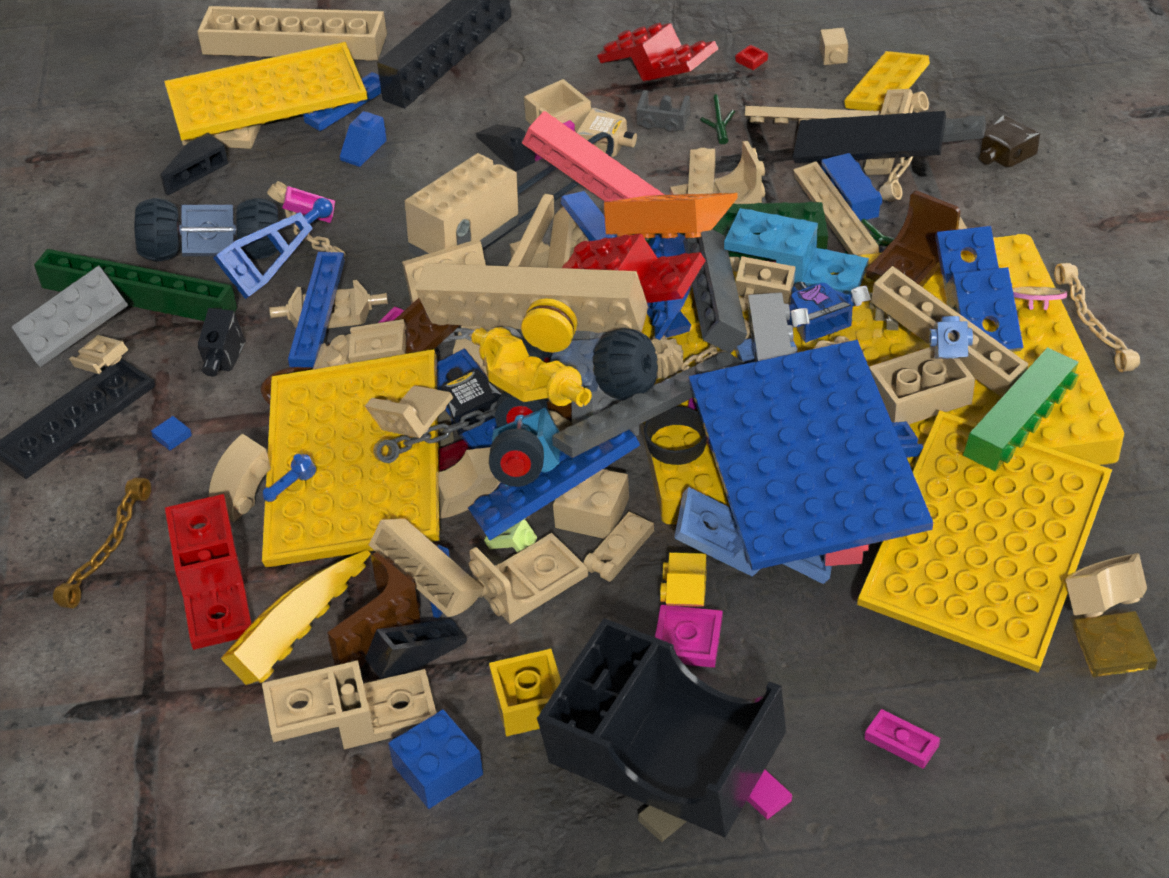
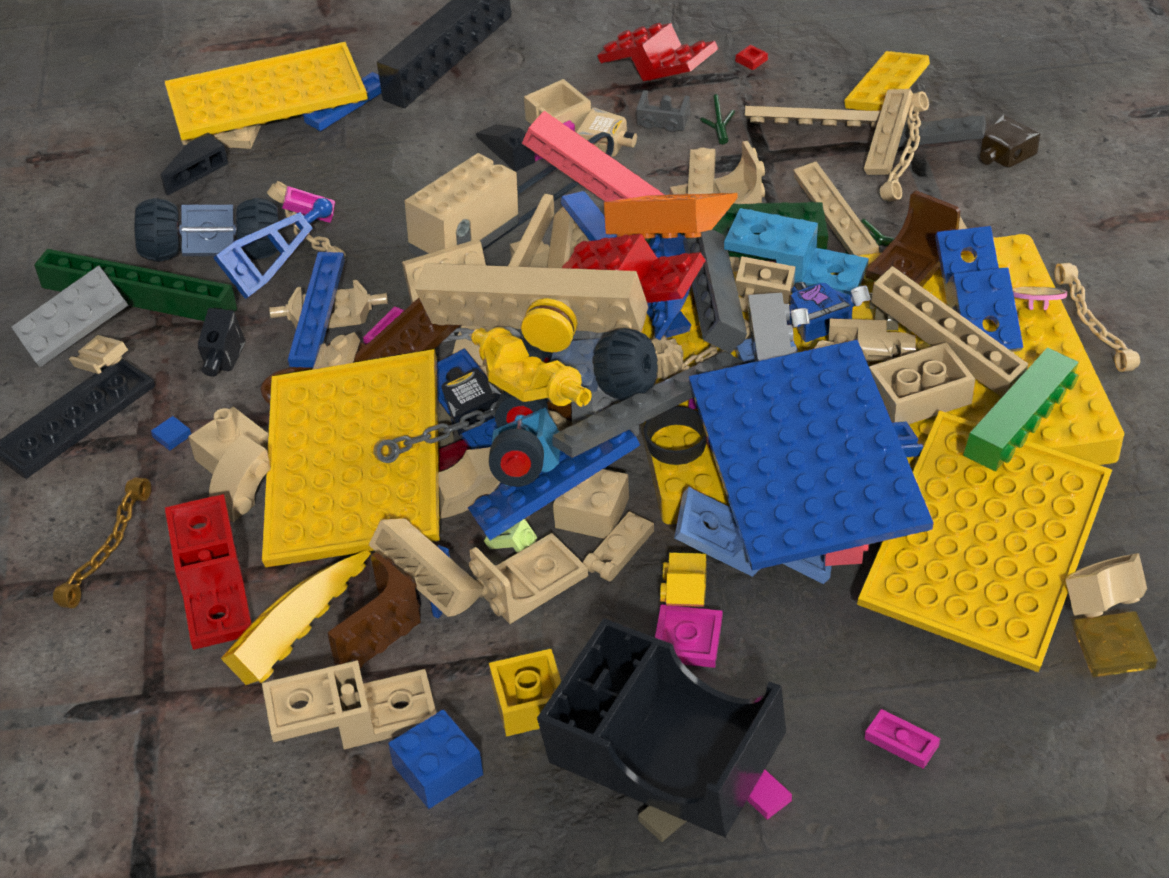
(215, 437): none -> tan brick
(288, 31): tan brick -> none
(302, 469): blue piece -> none
(363, 138): blue slope -> none
(377, 341): tan plate -> none
(409, 647): black slope -> none
(412, 414): tan bracket -> none
(833, 46): tan brick -> none
(853, 185): blue brick -> none
(871, 136): black tile -> none
(873, 338): none -> tan plate
(943, 346): medium blue brick -> none

